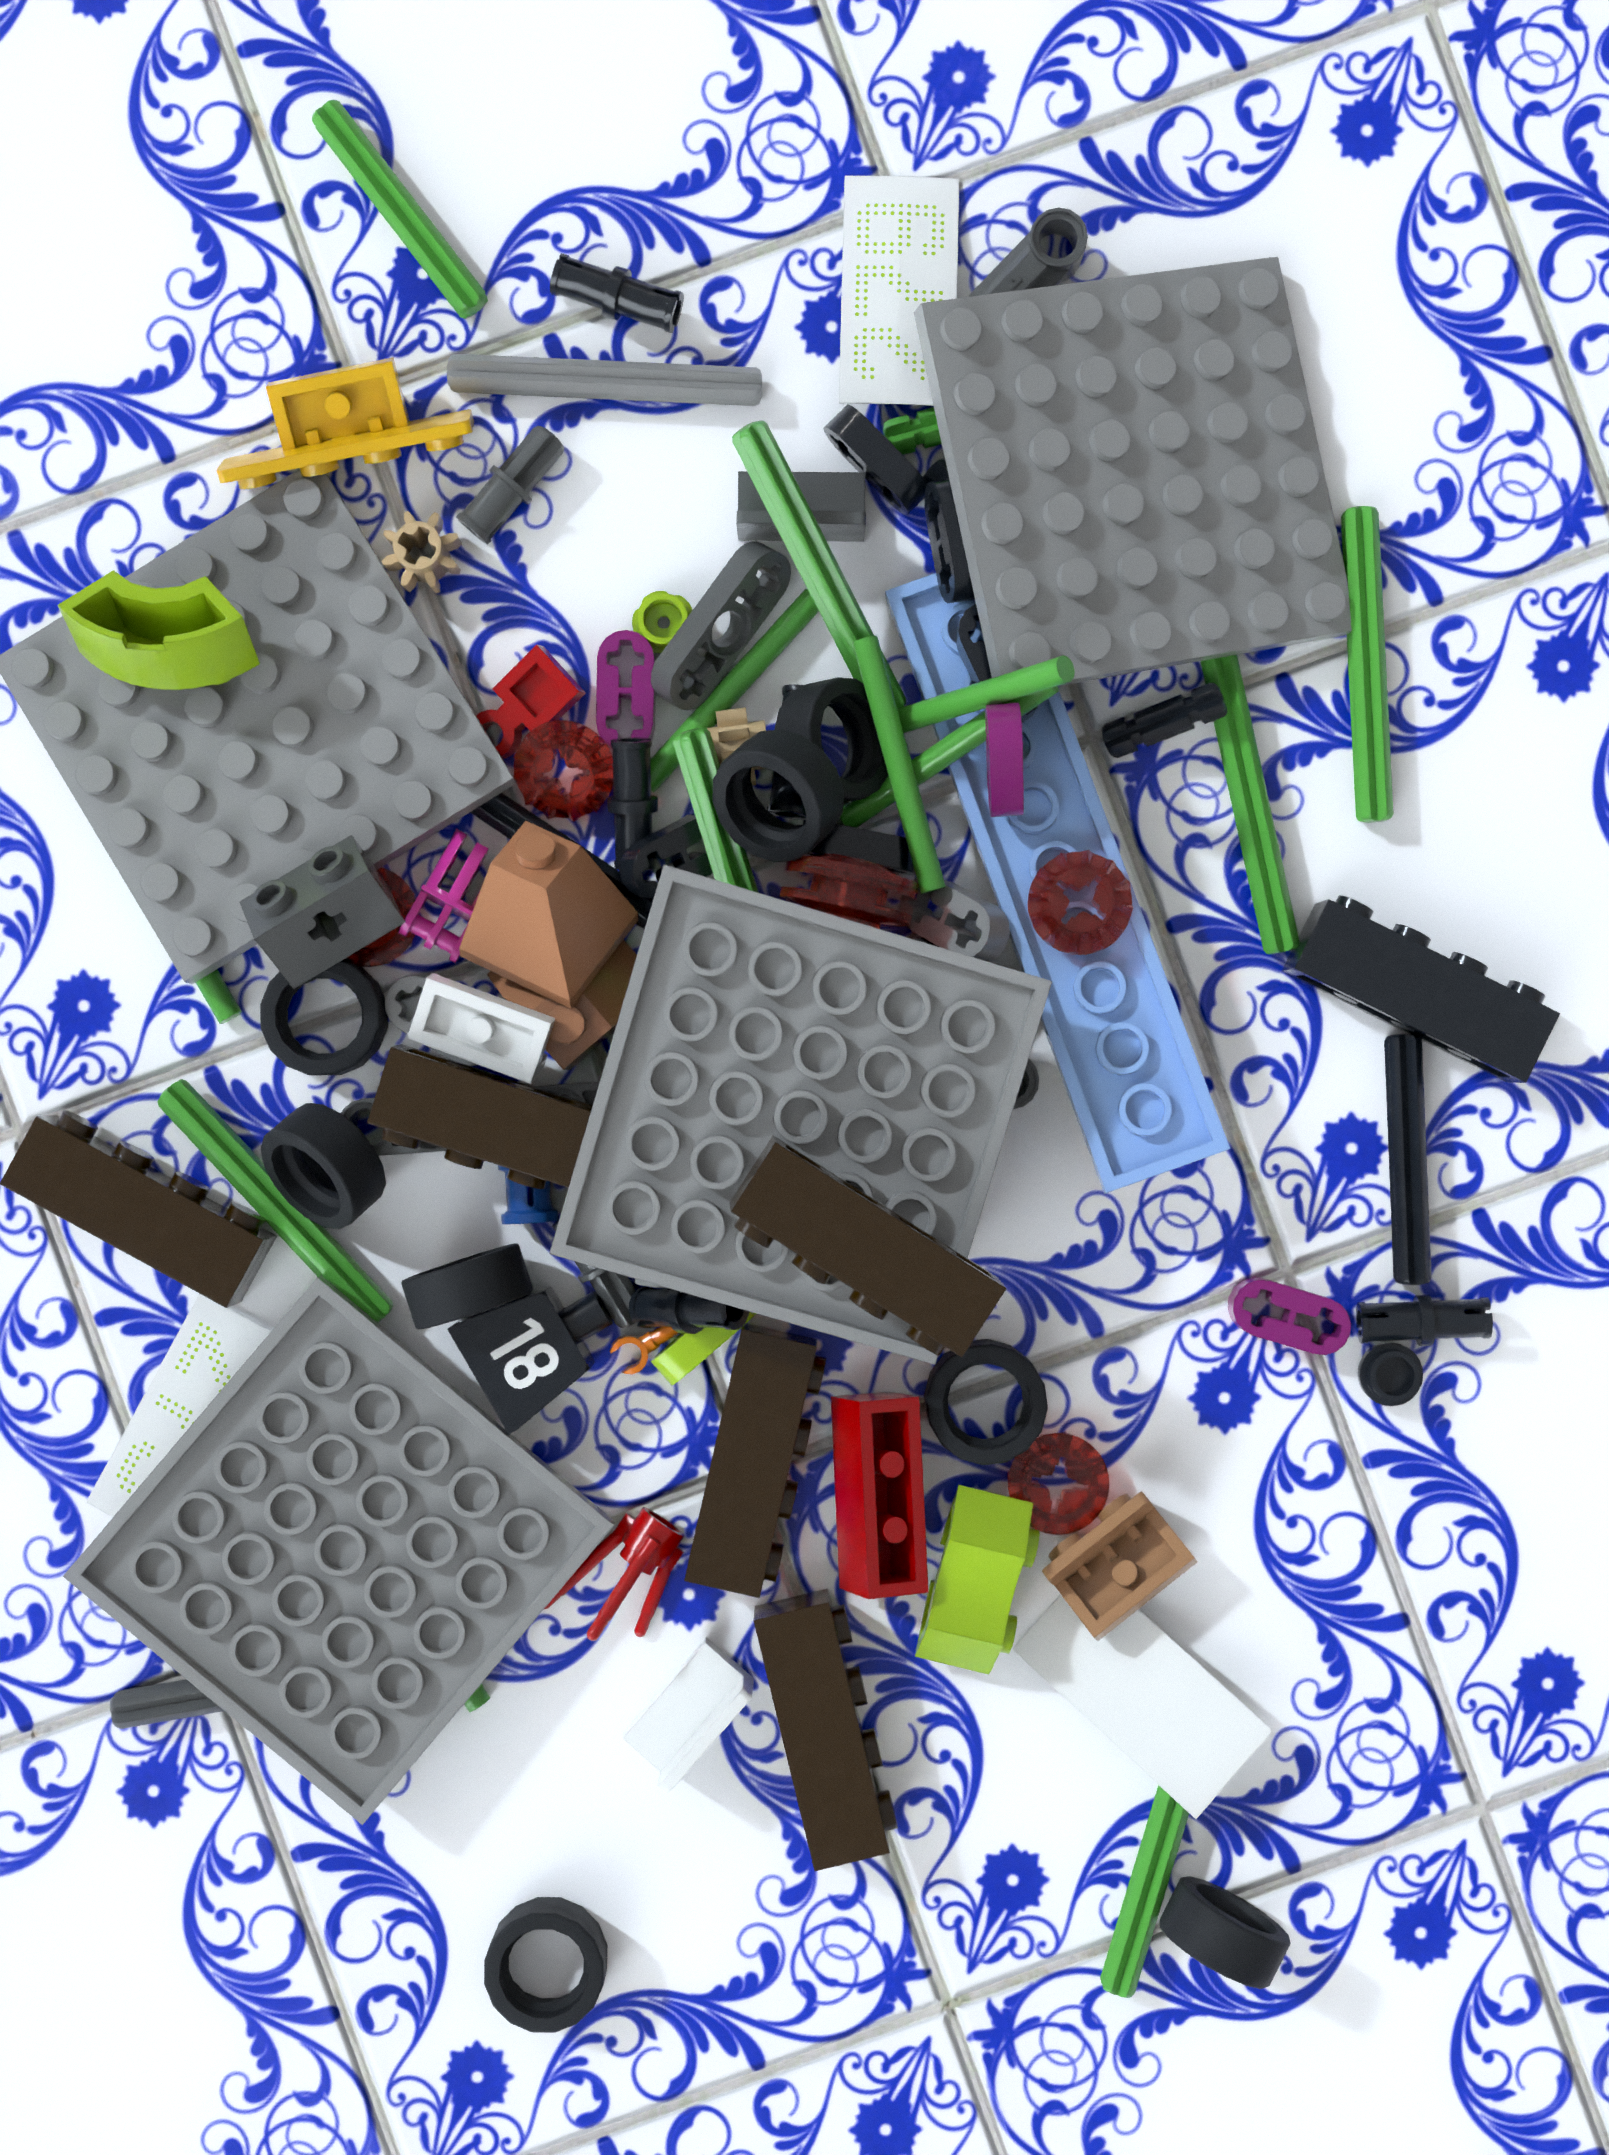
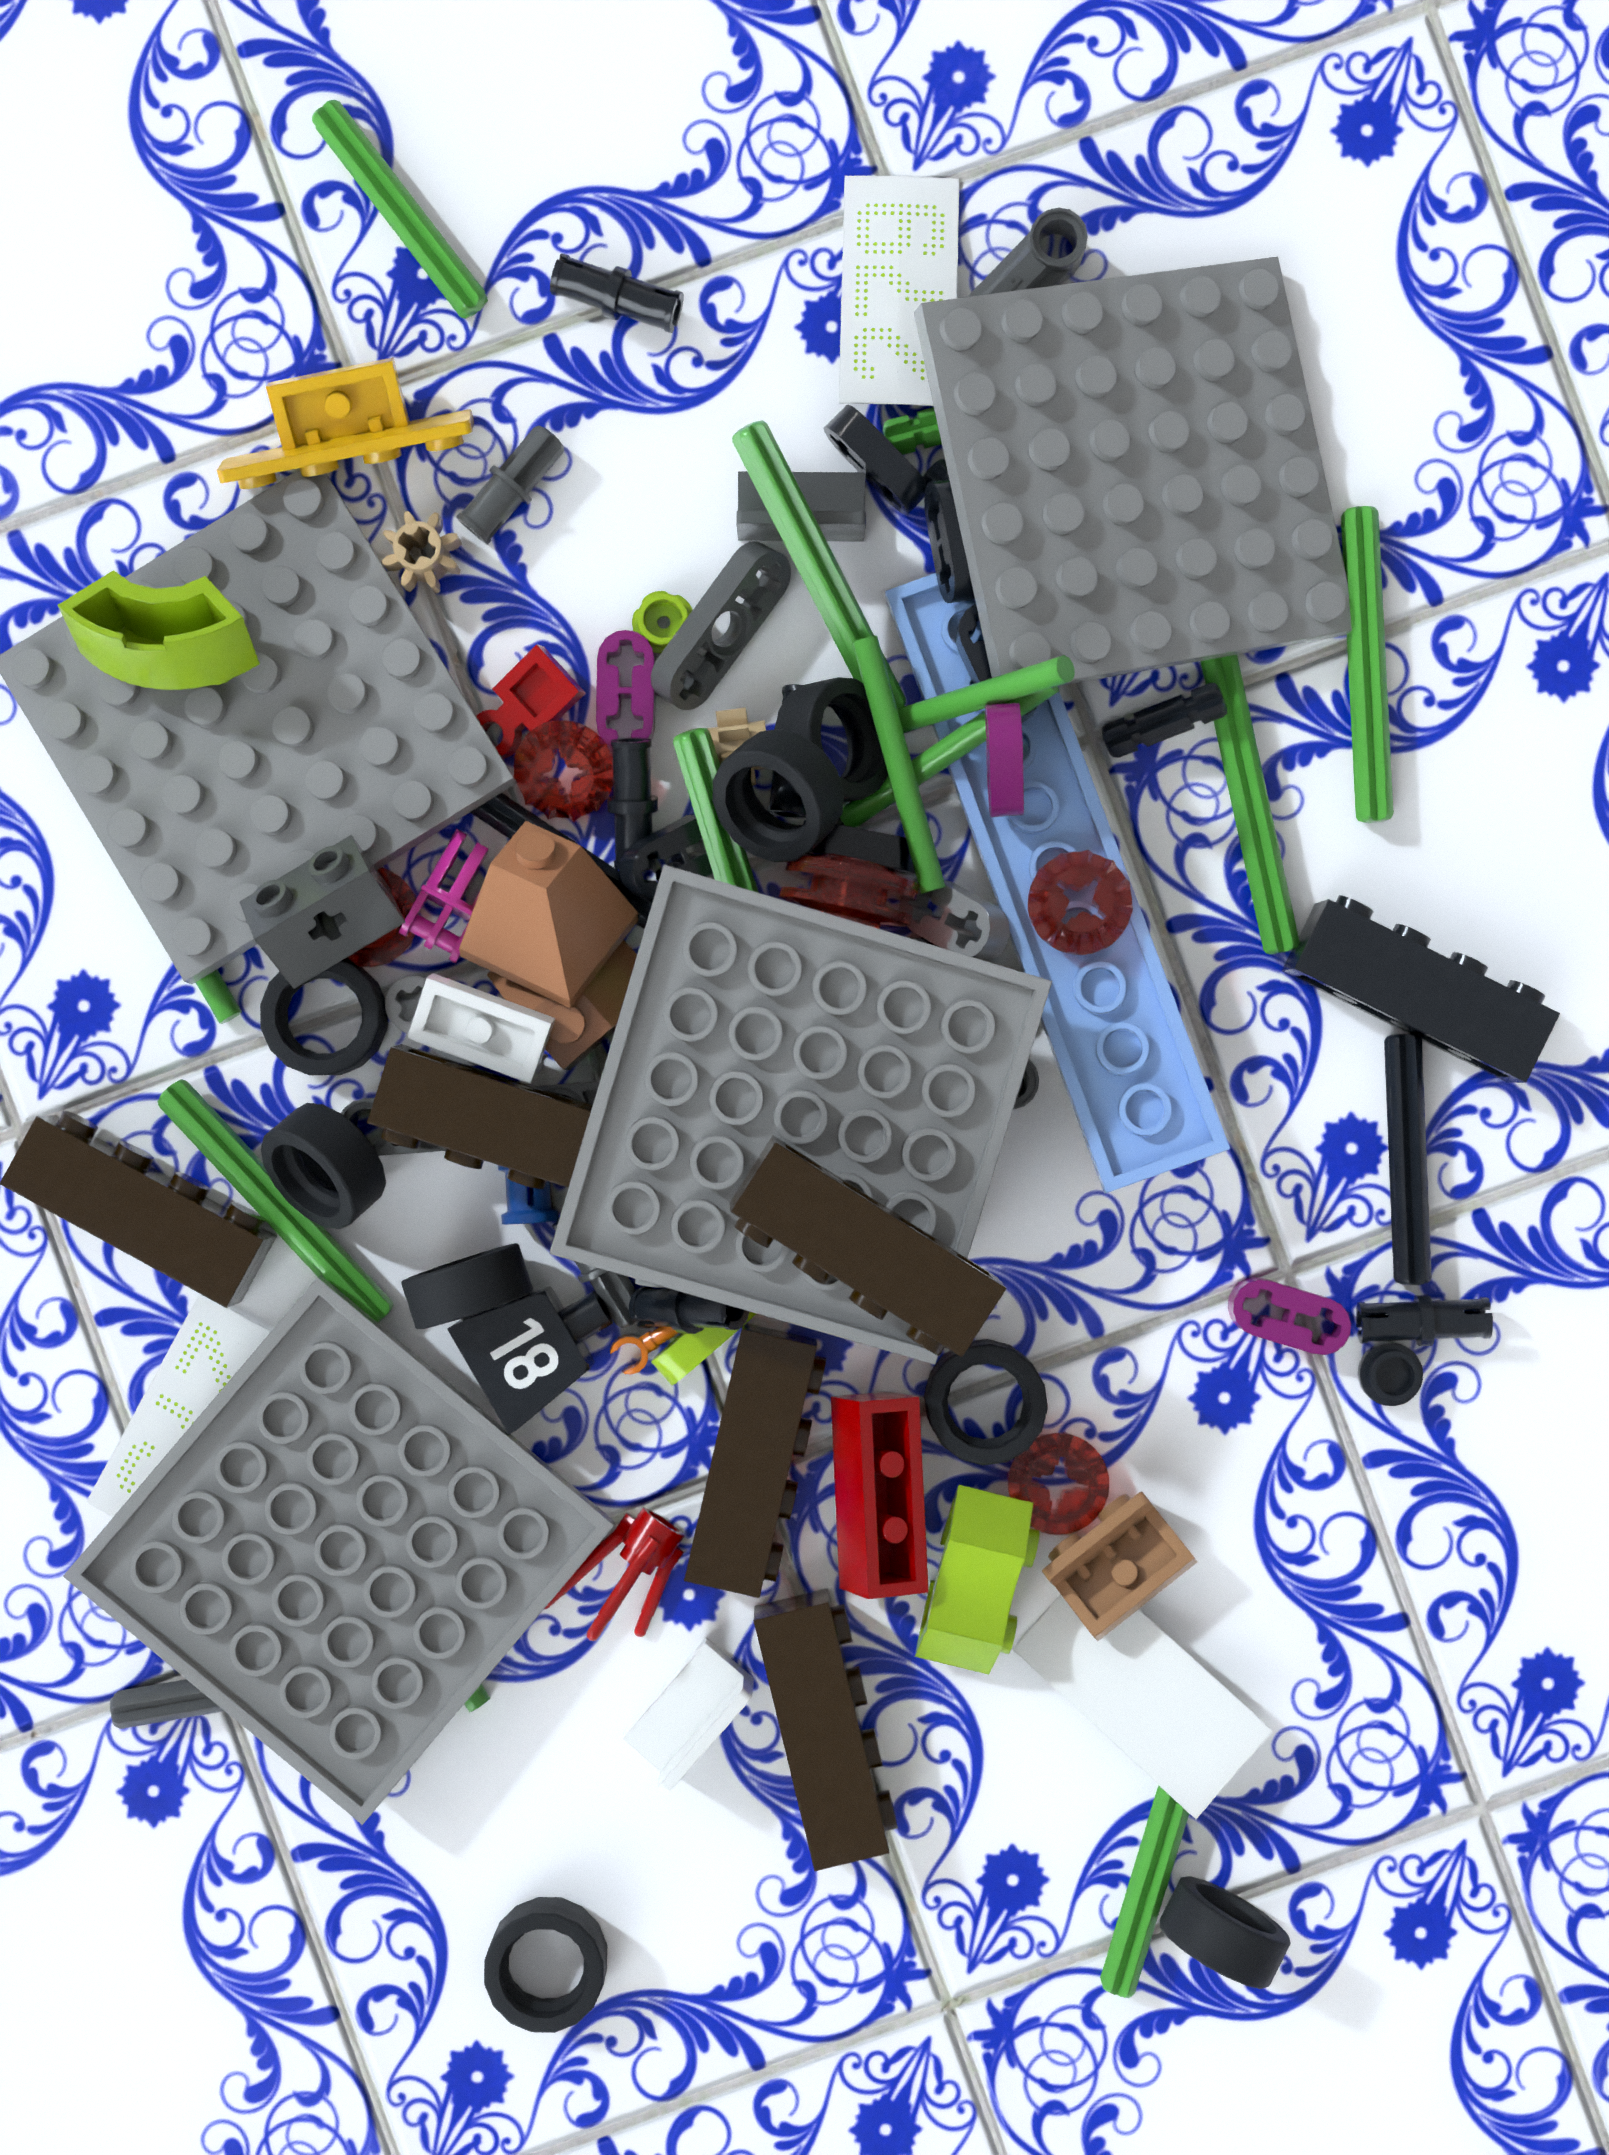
(604, 379): light grey axle -> none
(738, 680): bright green bar -> none

